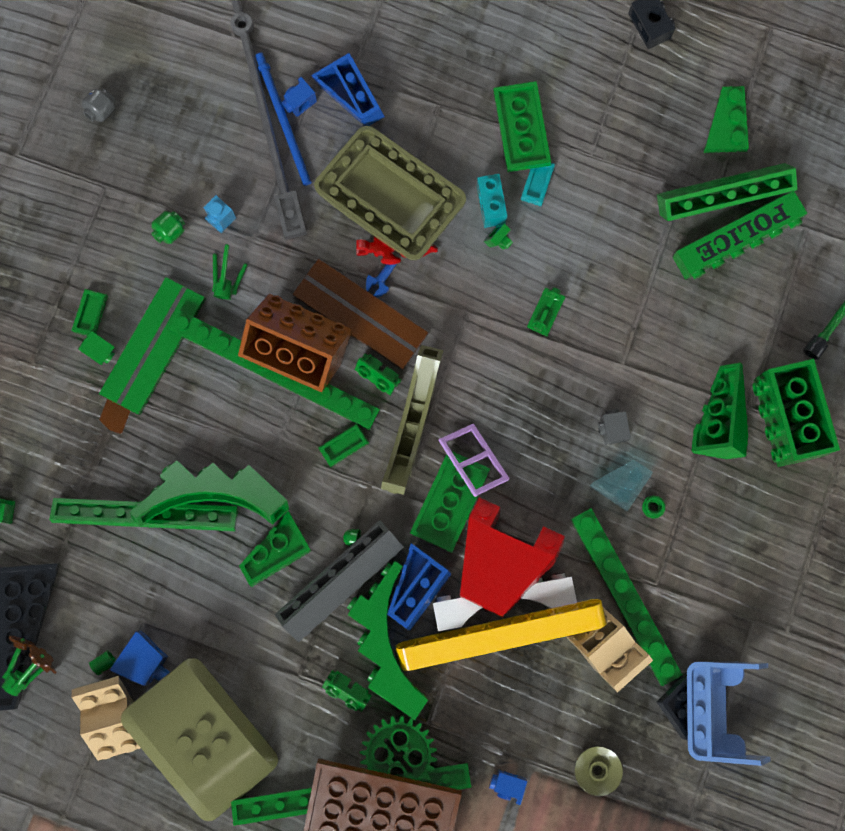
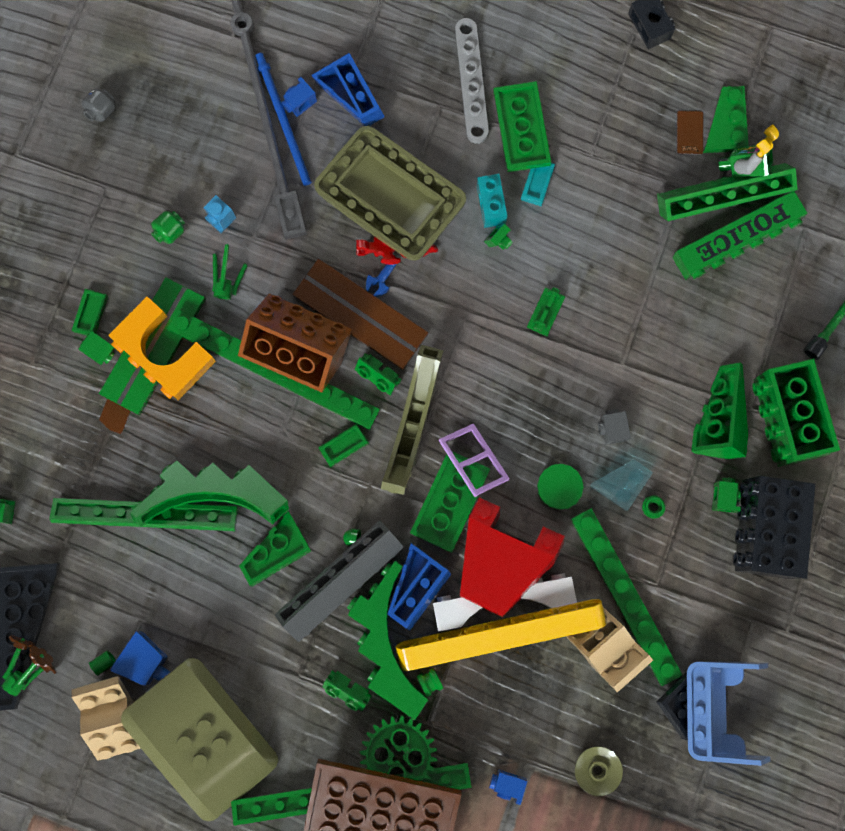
(132, 338): none -> light orange arch
(430, 682): none -> green wheel
(471, 80): none -> light grey plate
(560, 486): none -> green tile
(690, 132): none -> reddish brown sticker
(726, 496): none -> green brick
(752, 160): none -> torso
(774, 527): none -> black brick

